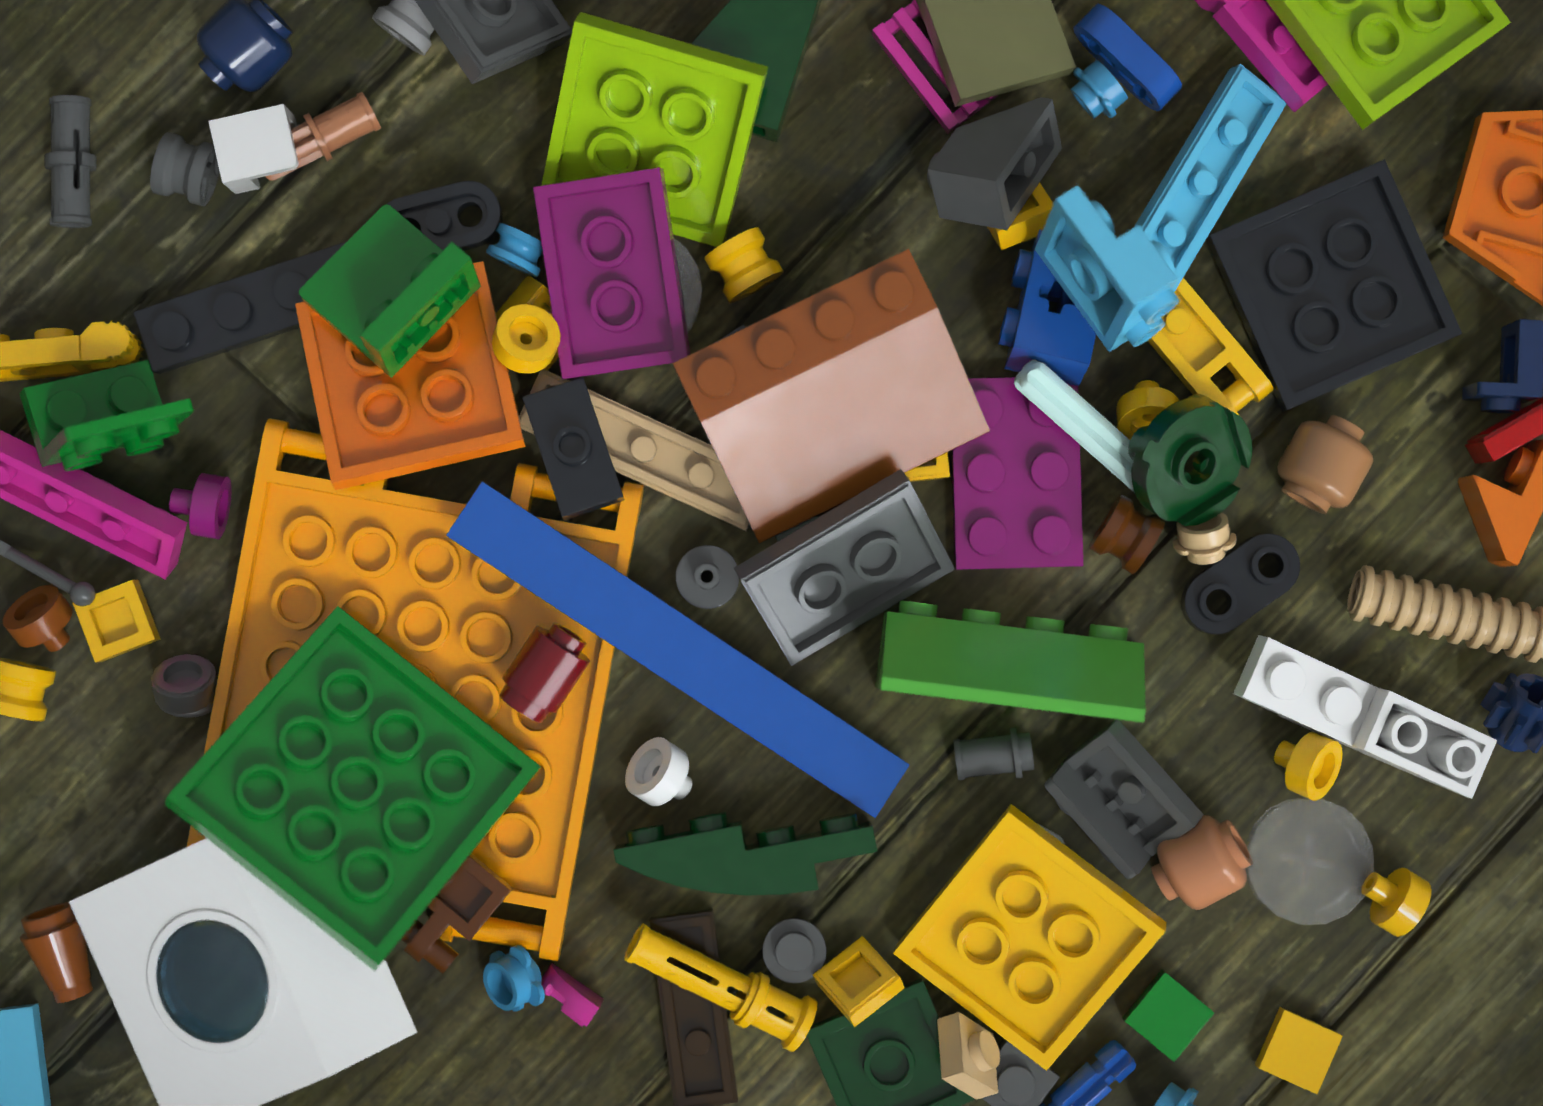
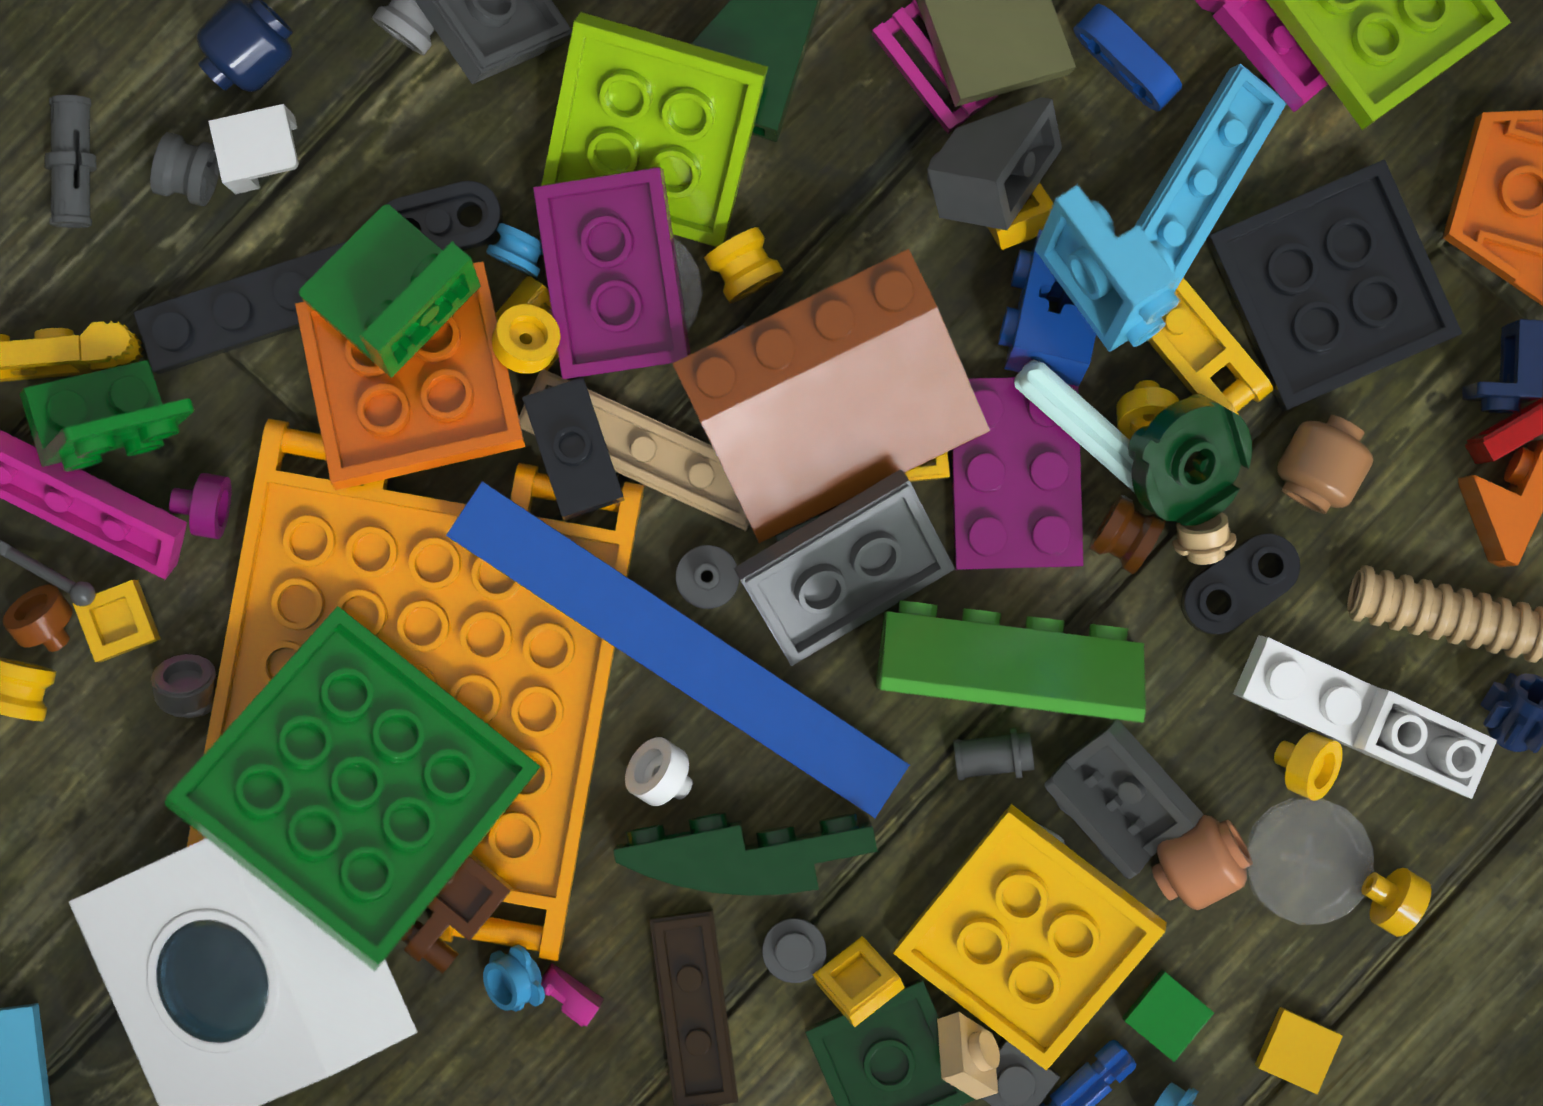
(58, 951): dark orange cone -> none
(331, 130): nougat axle -> none
(544, 672): dark red brick -> none
(754, 991): yellow pin -> none
(1098, 90): dark azure plate -> none

